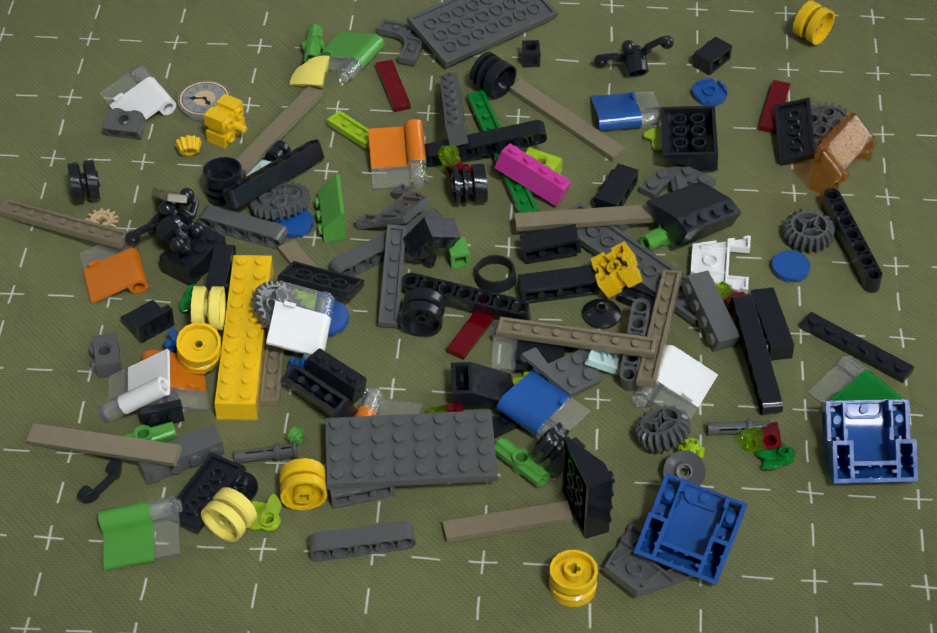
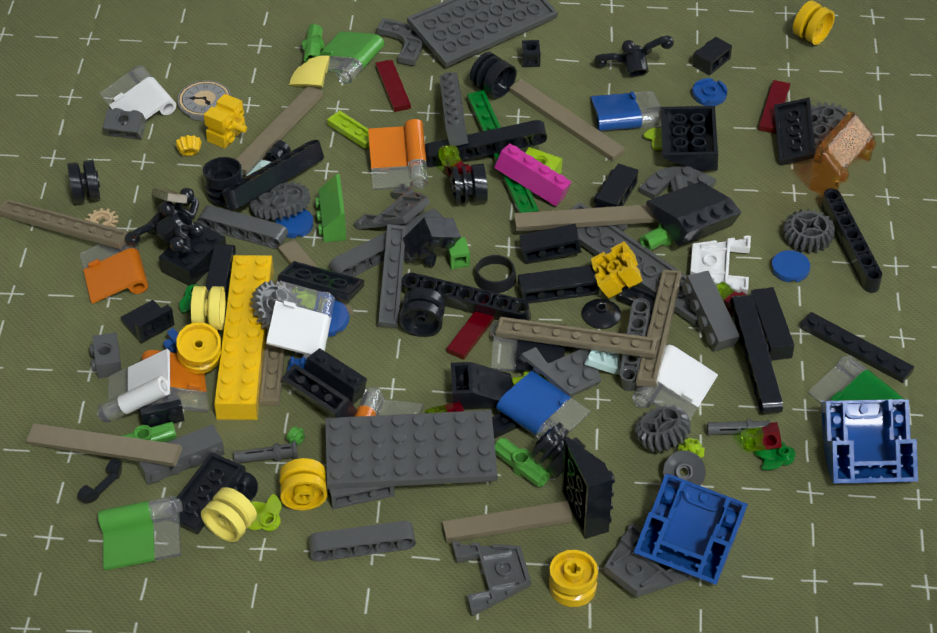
(502, 569): none -> dark grey wing

